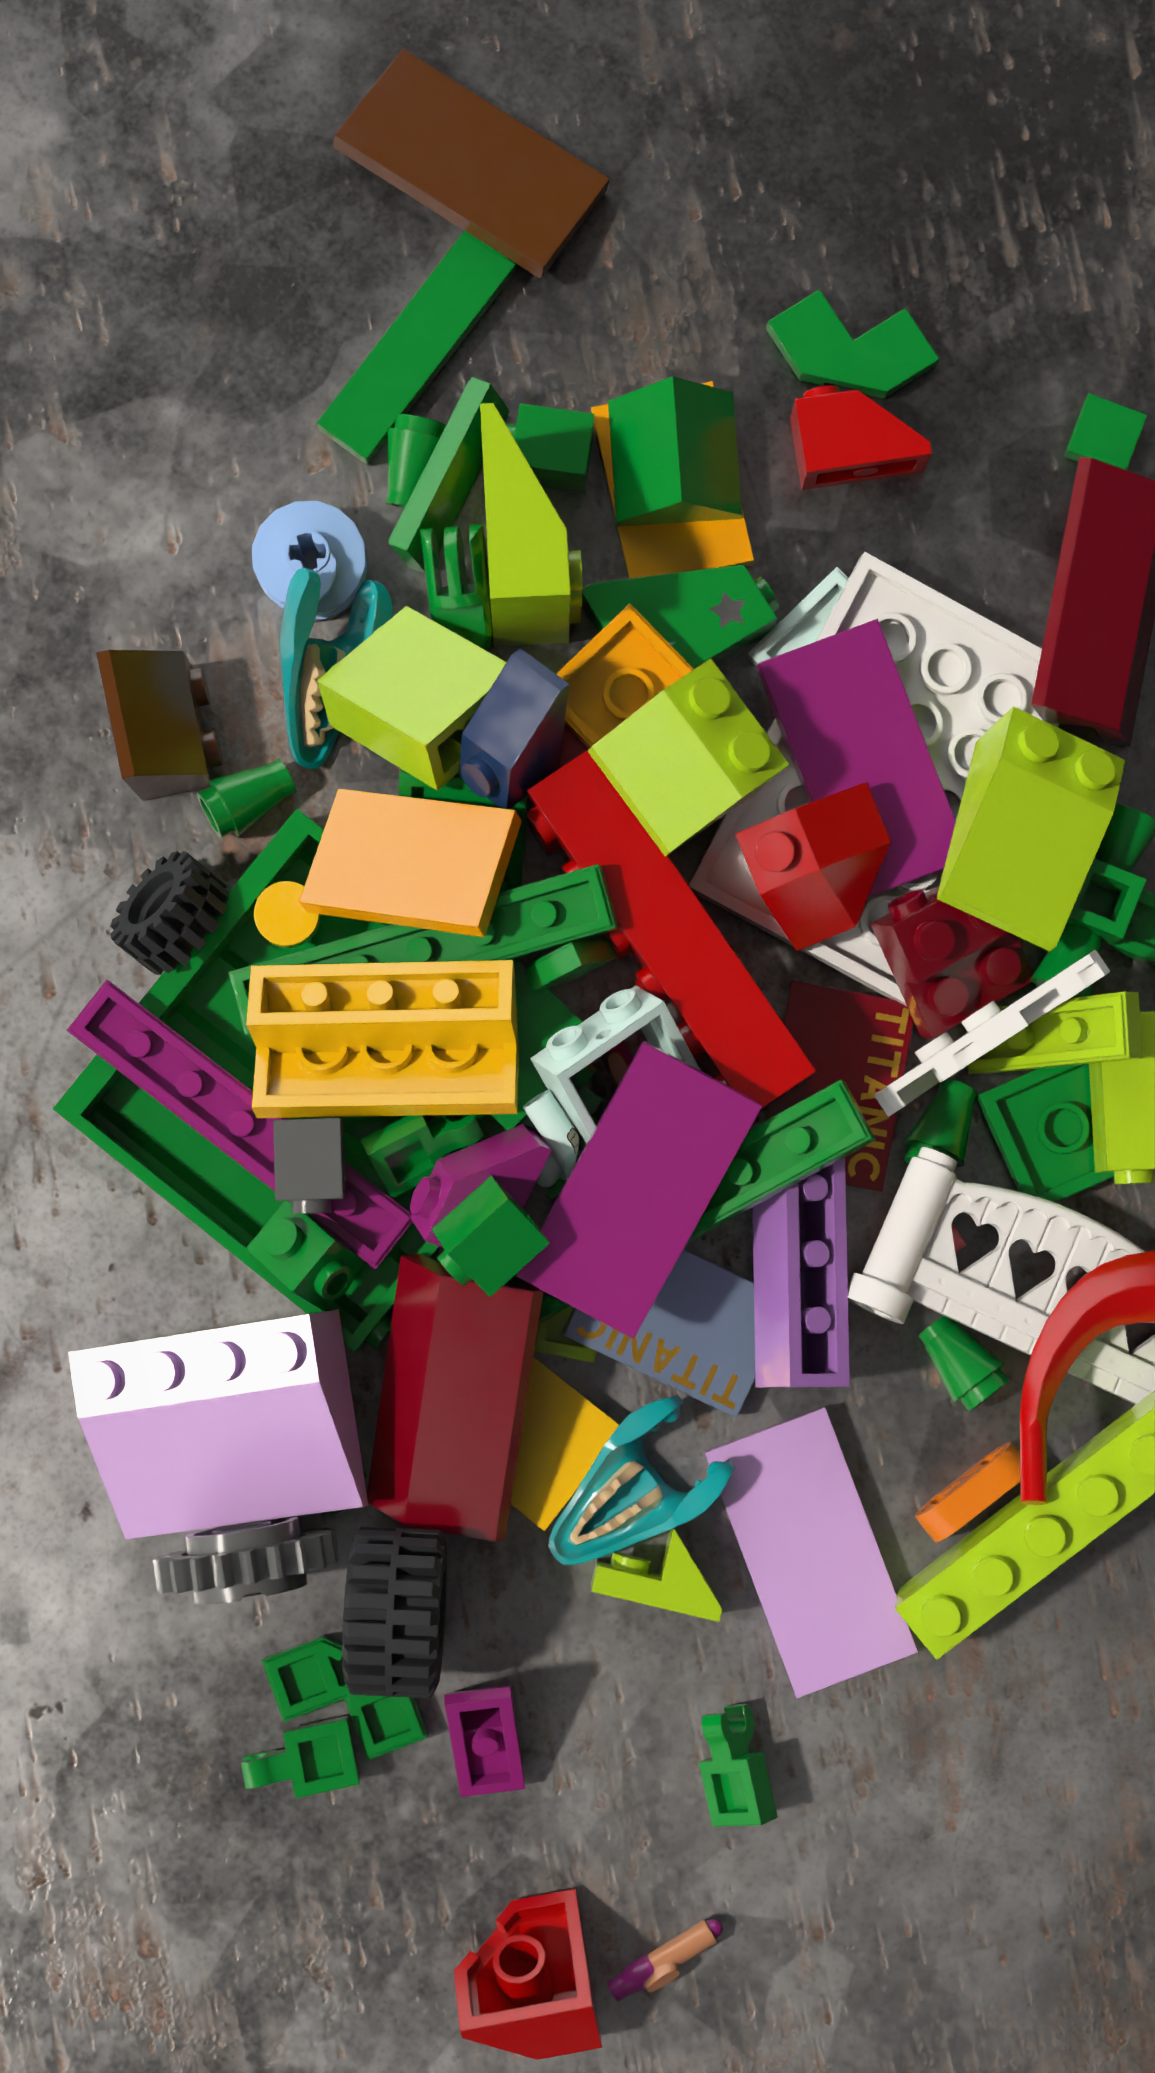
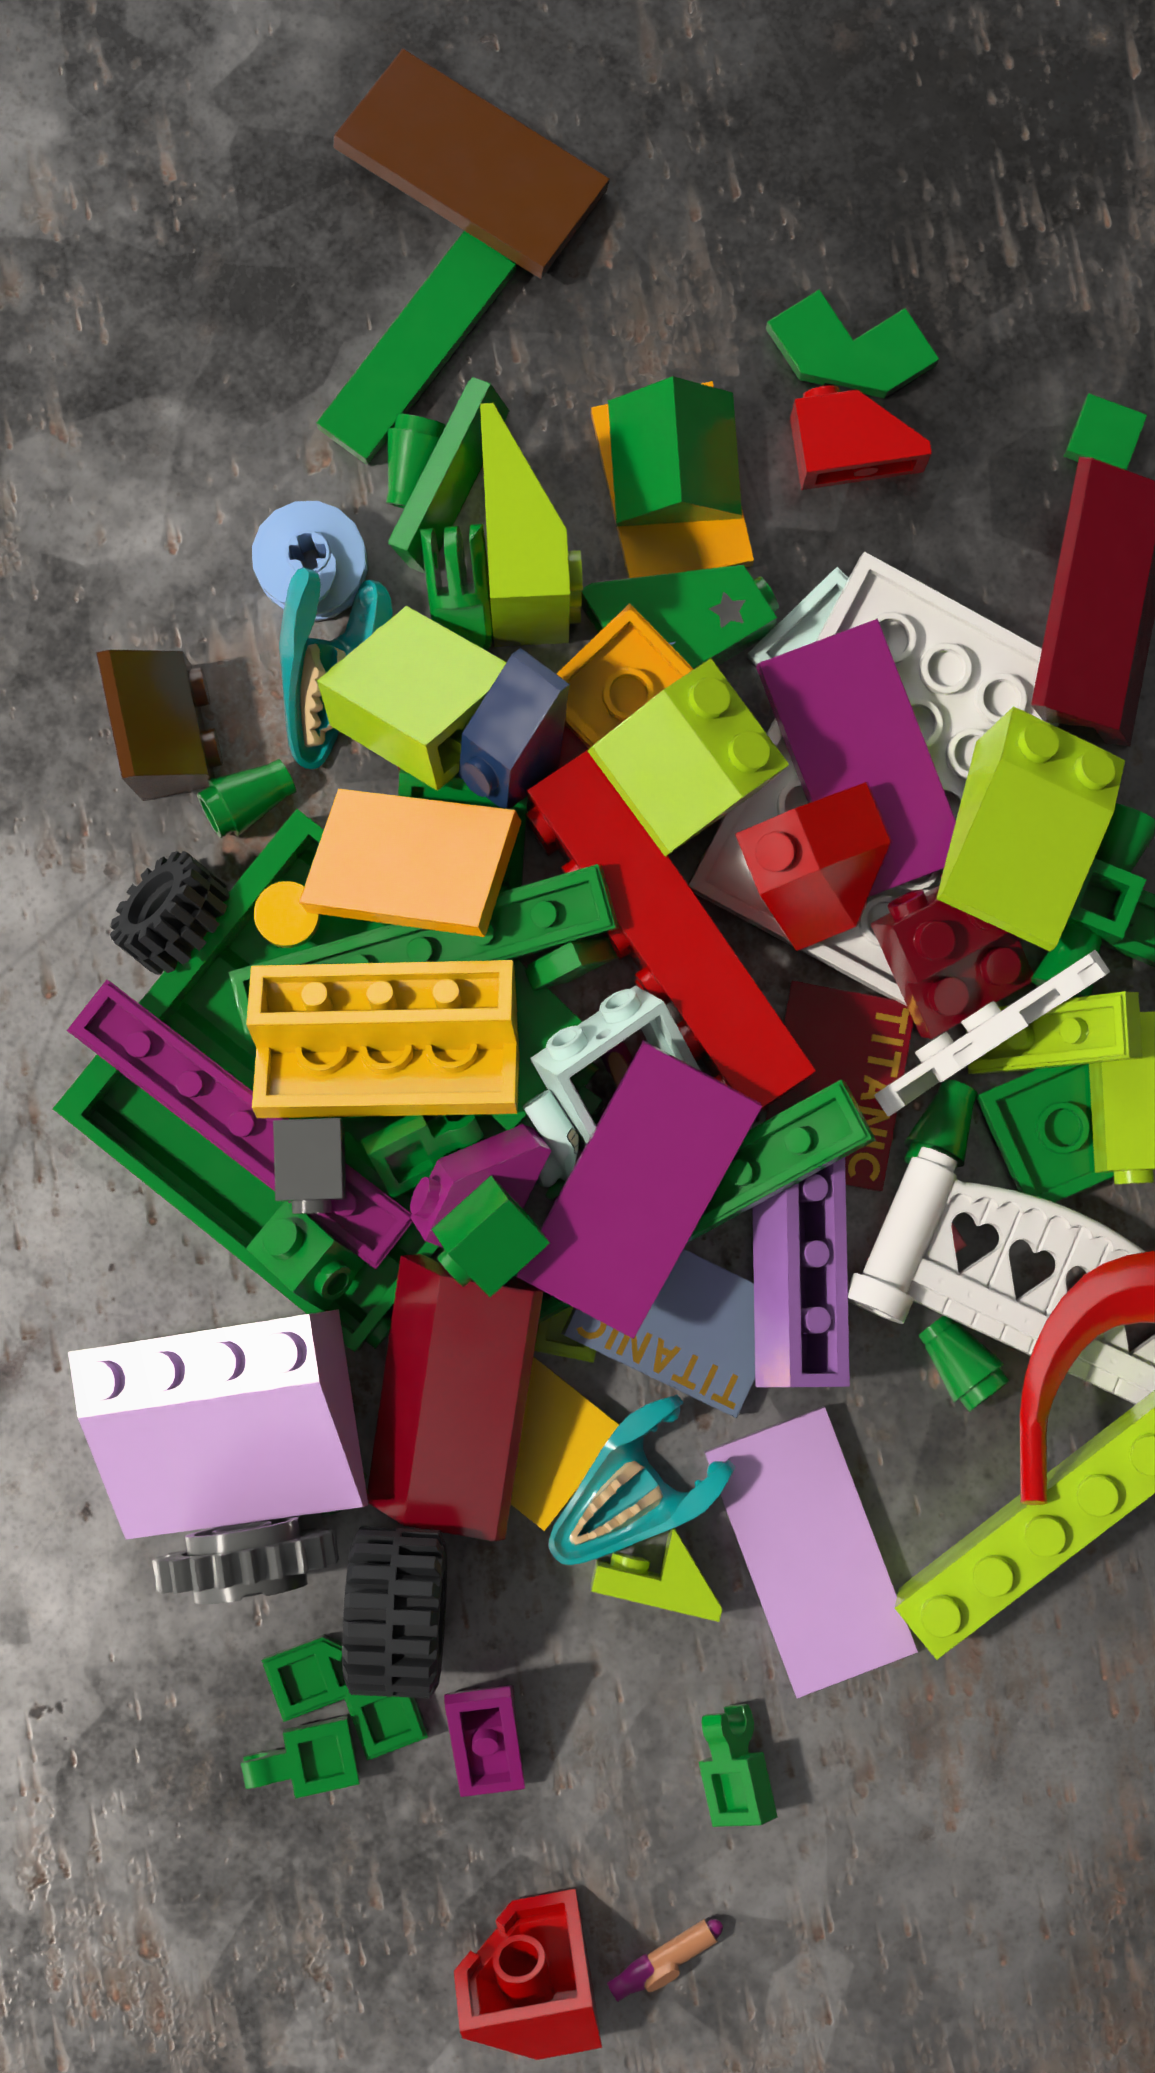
(555, 445): green brick -> none
(971, 1492): orange beam -> none

